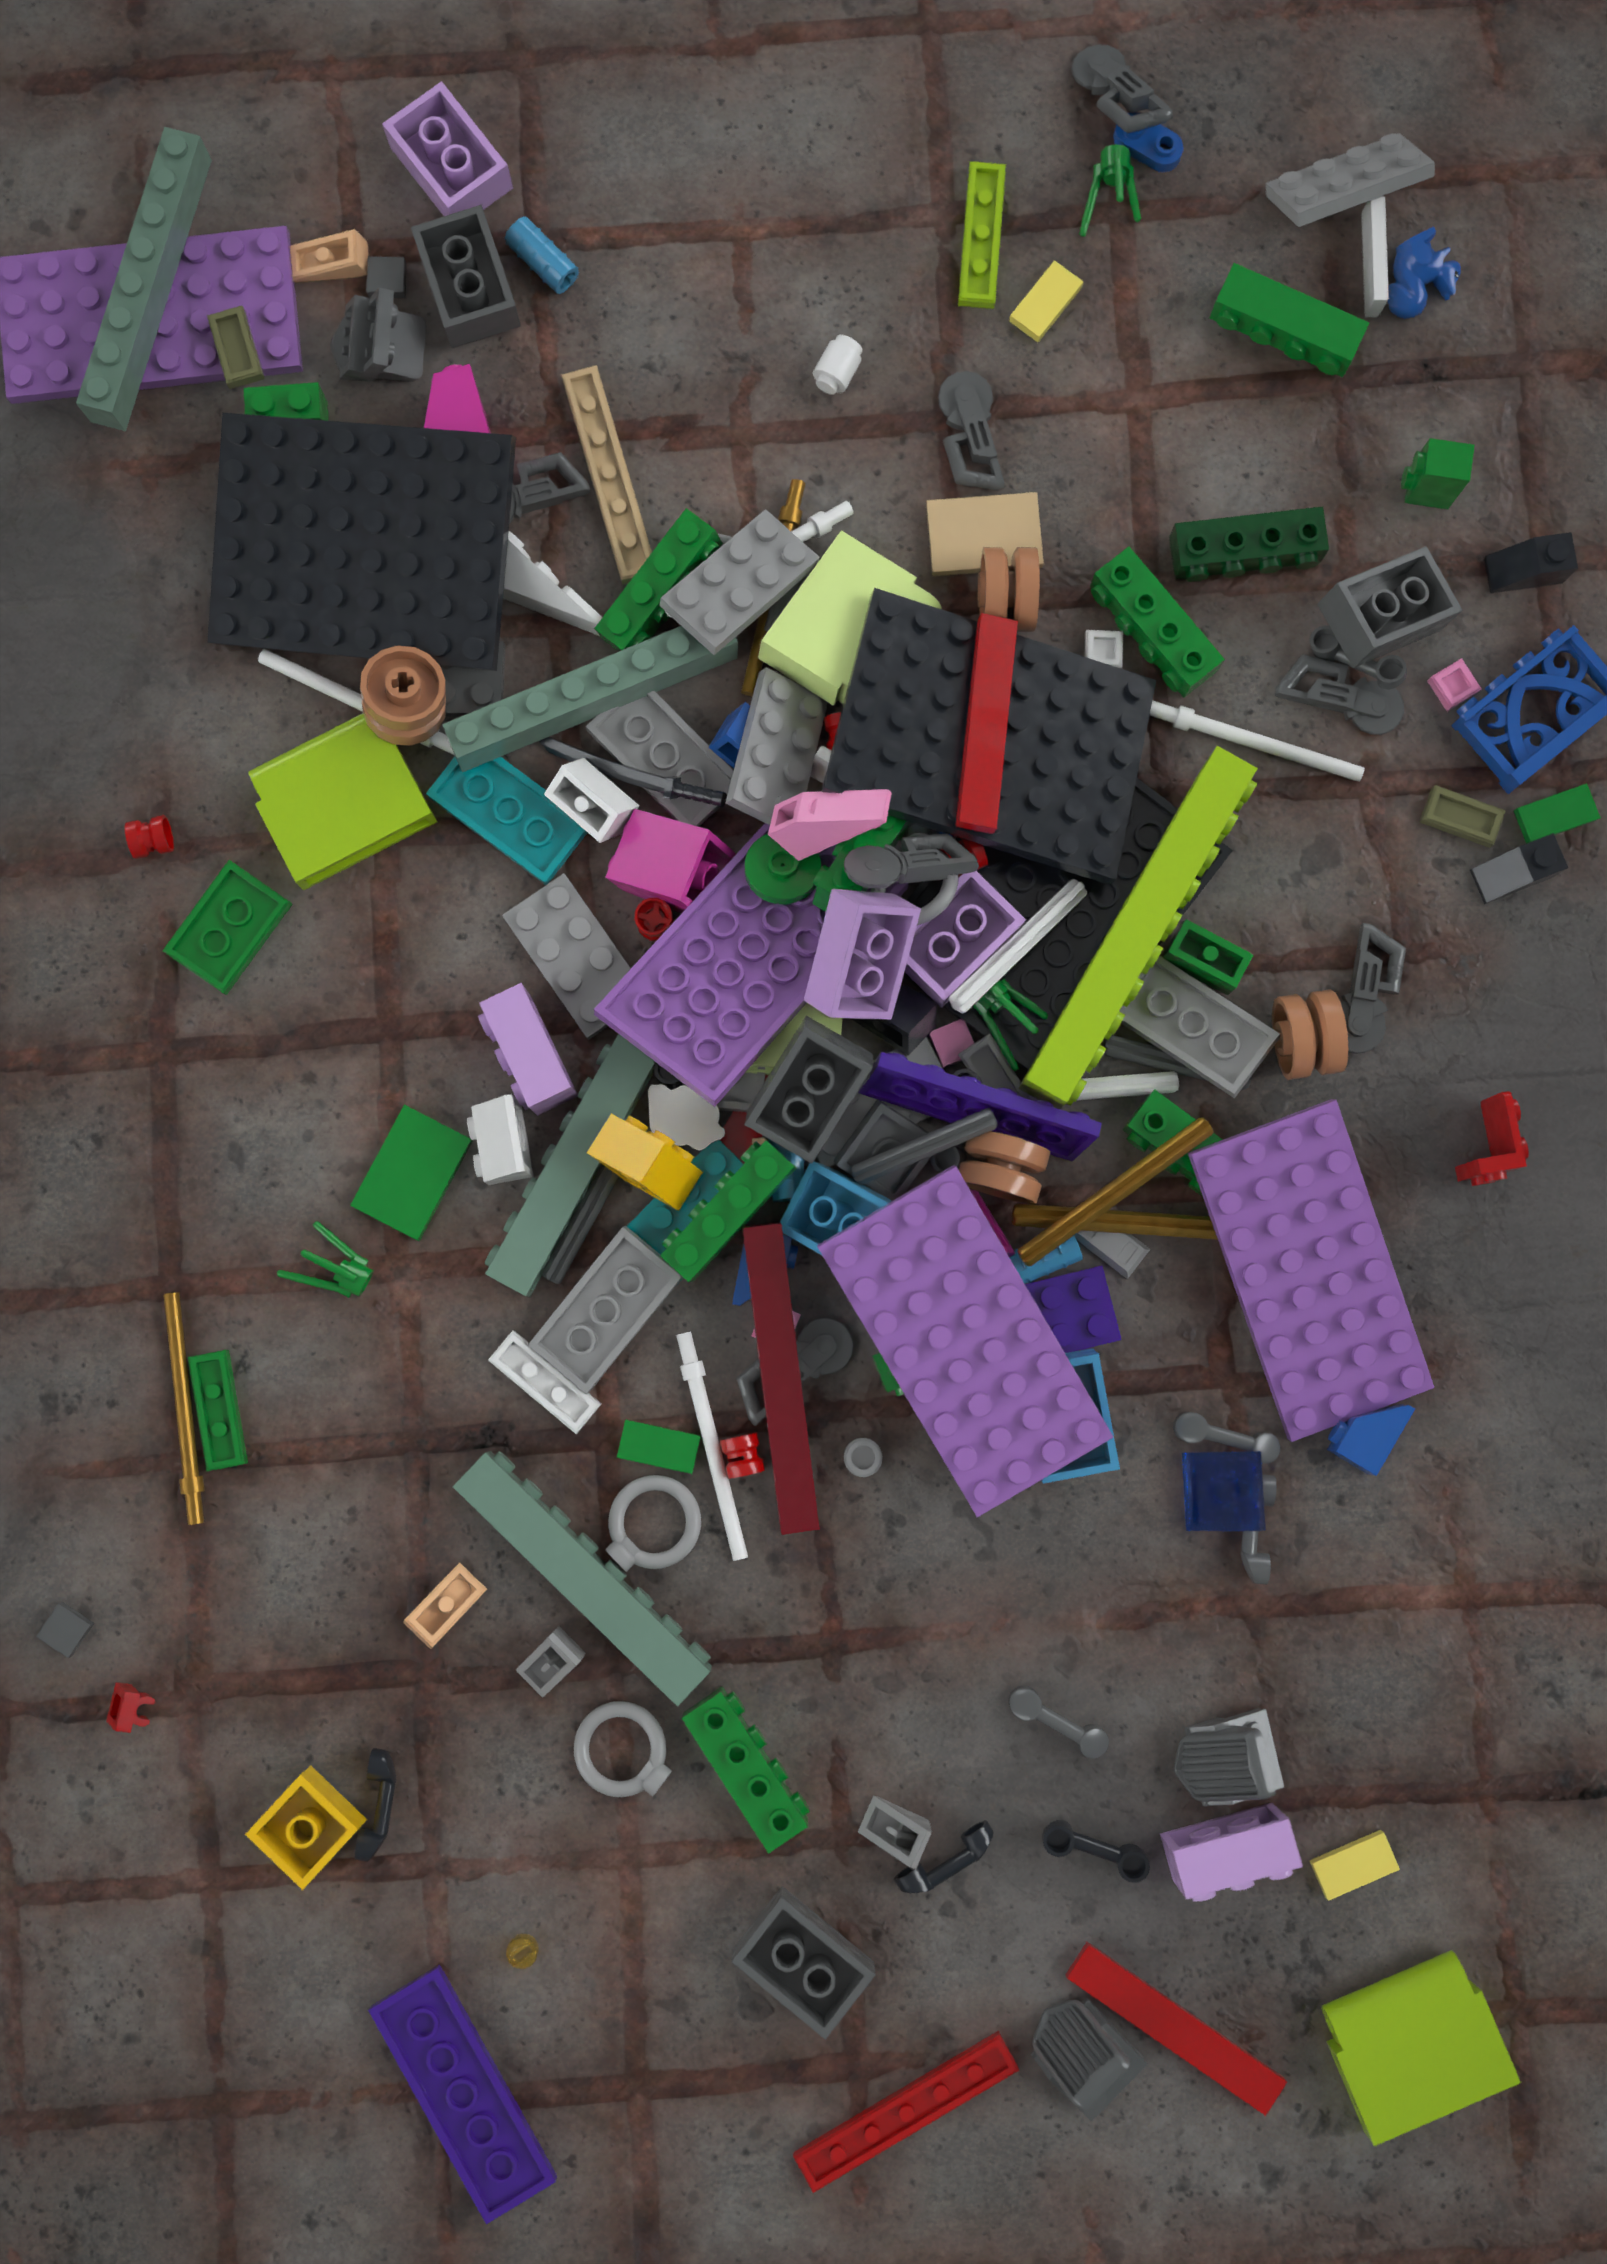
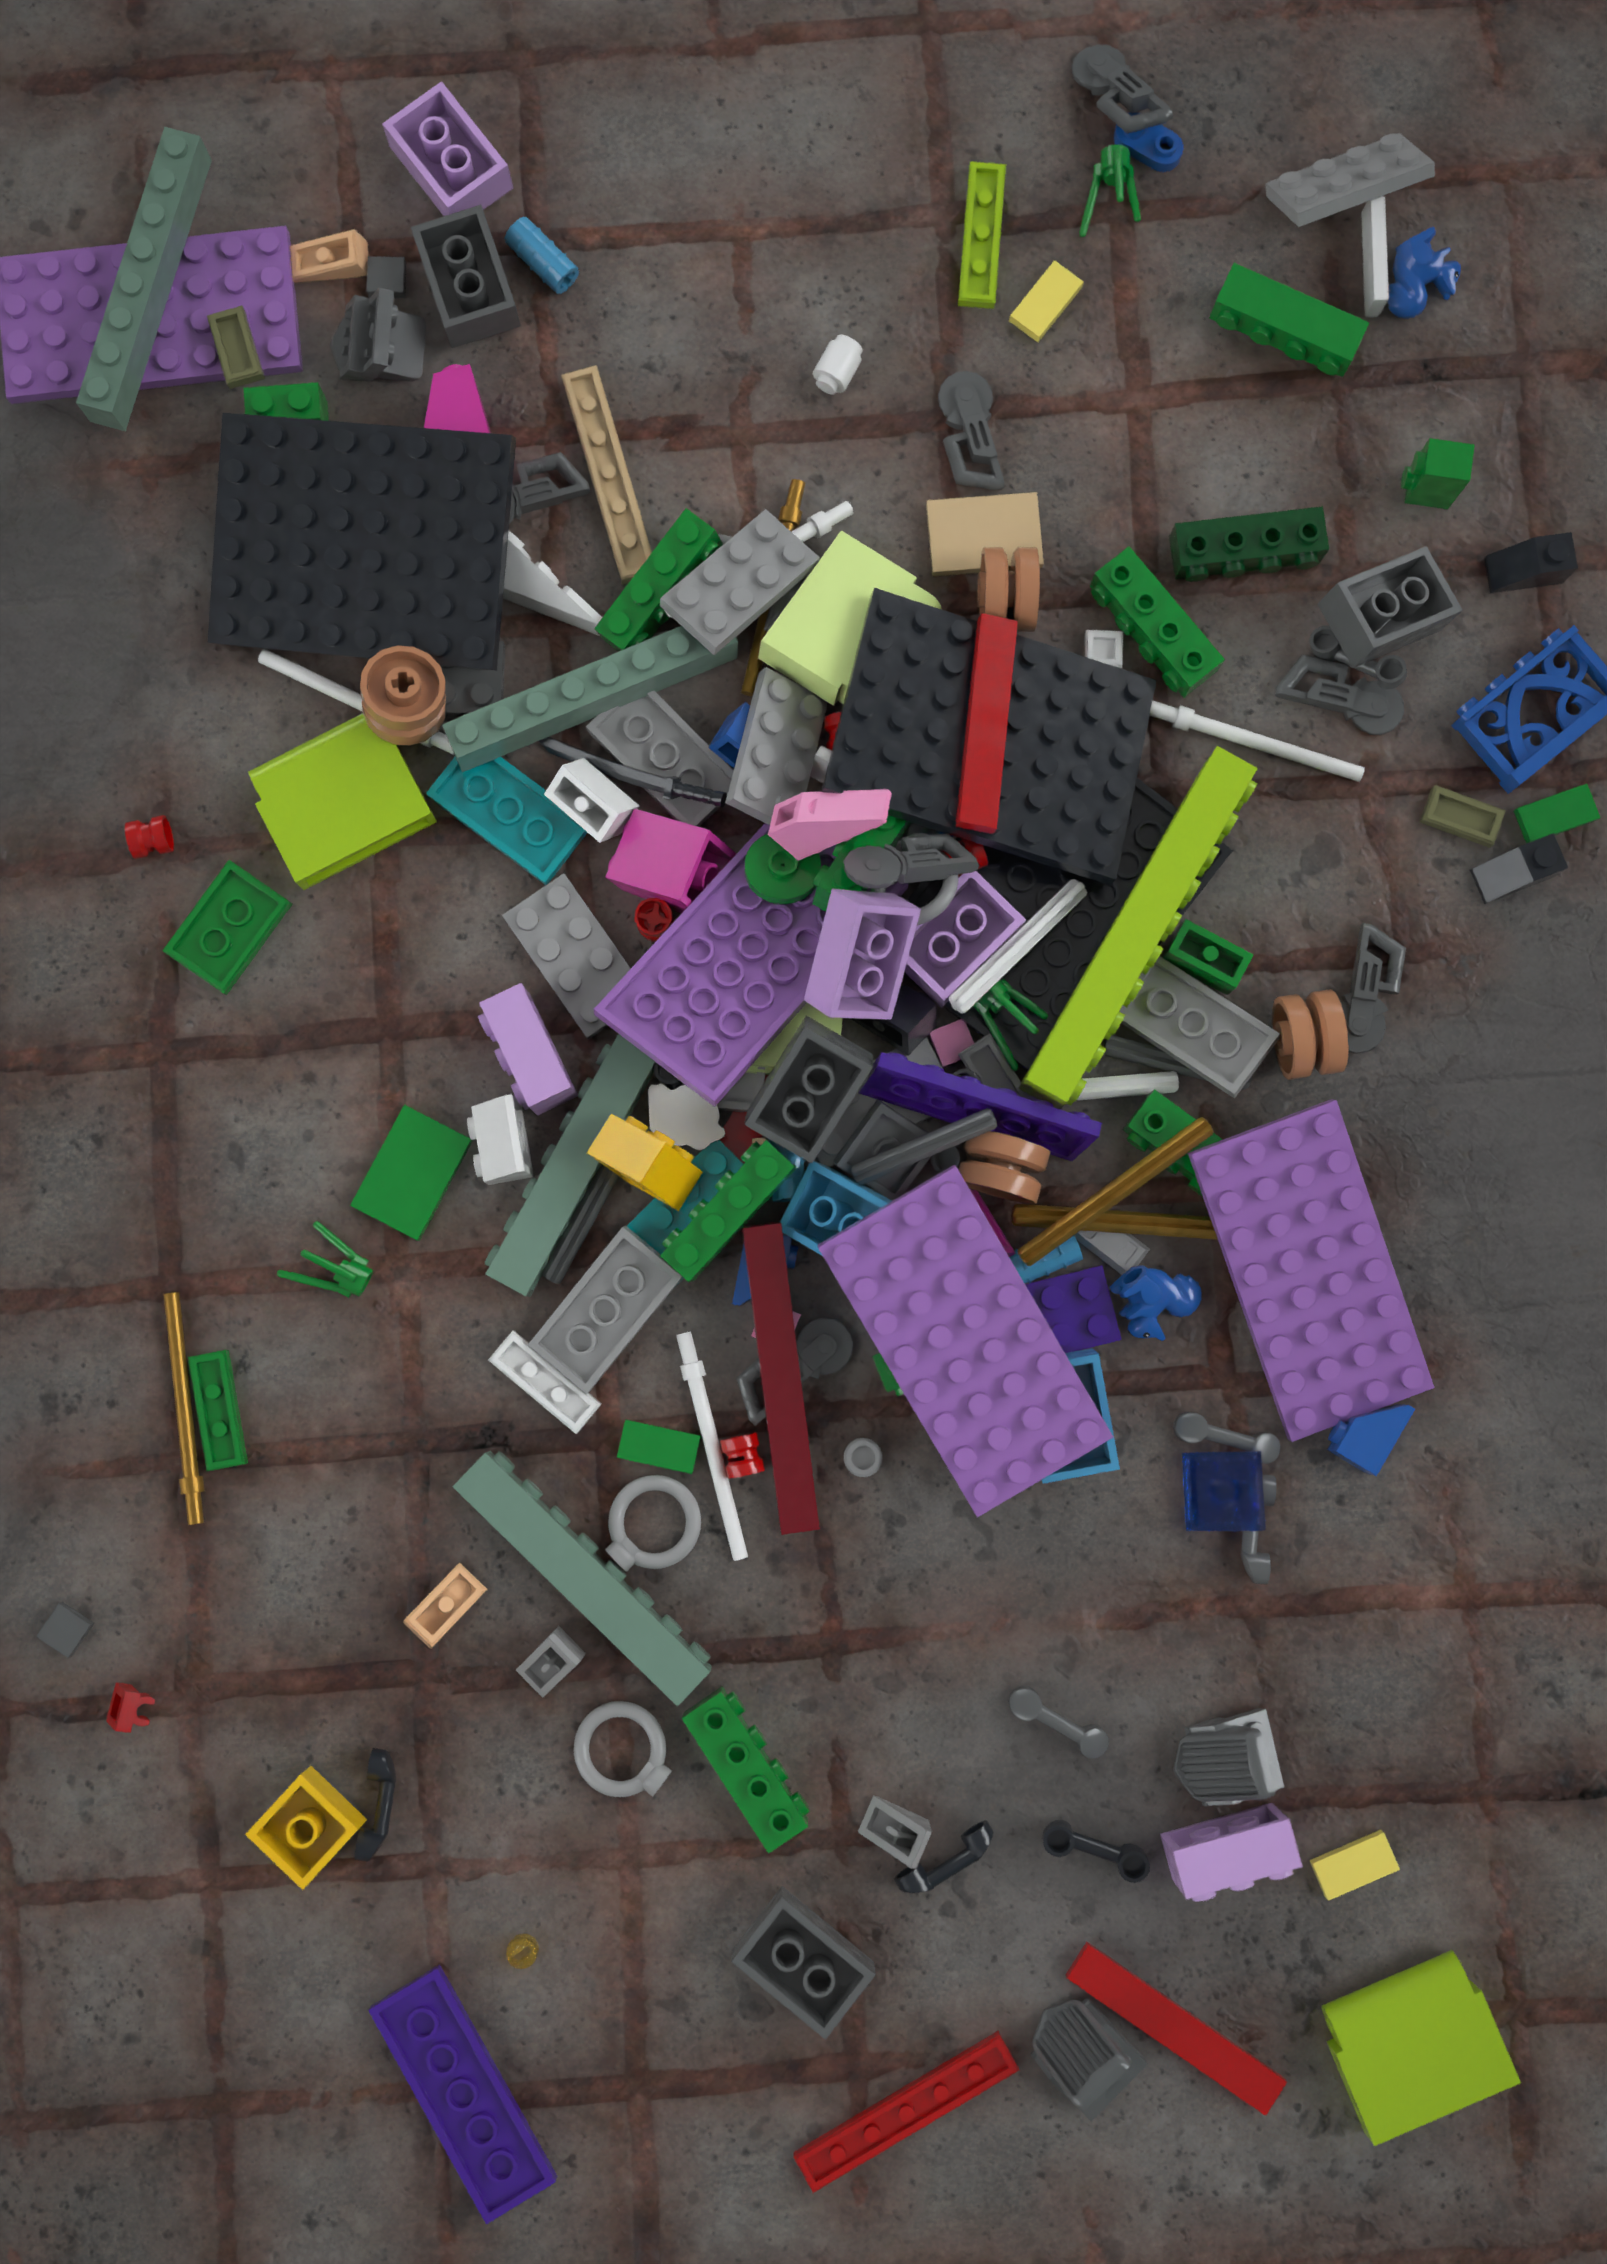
(1151, 1293): none -> blue animal
(1454, 684): bright pink tile -> none
(1505, 1143): red bracket -> none

